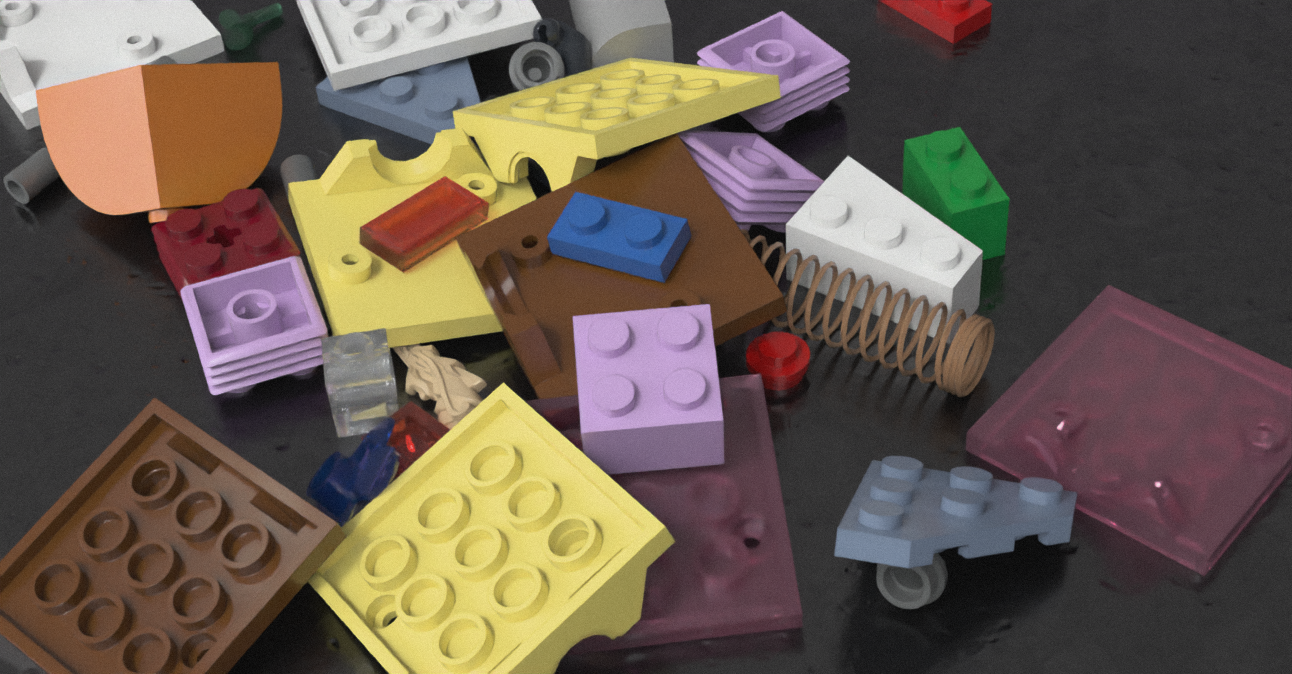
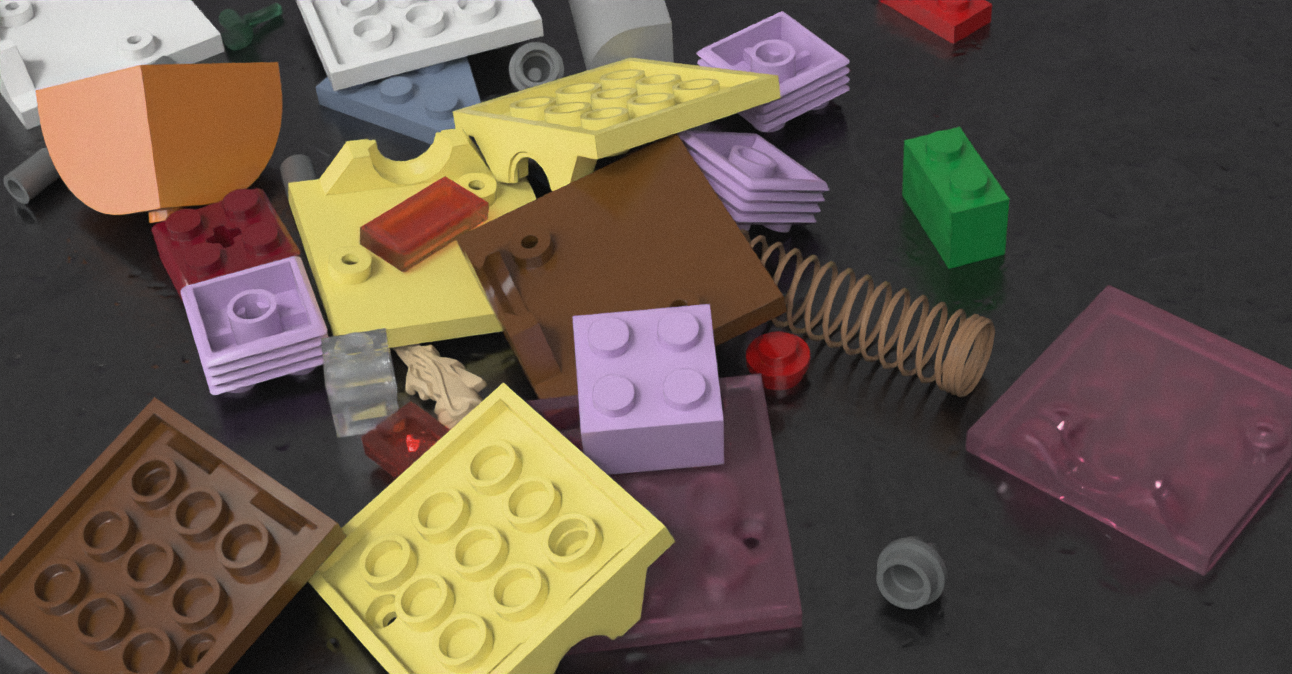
(362, 477): clear blue plate -> none
(567, 41): black arm -> none
(619, 236): blue plate -> none
(886, 235): white wedge -> none
(915, 511): sand blue plate -> none

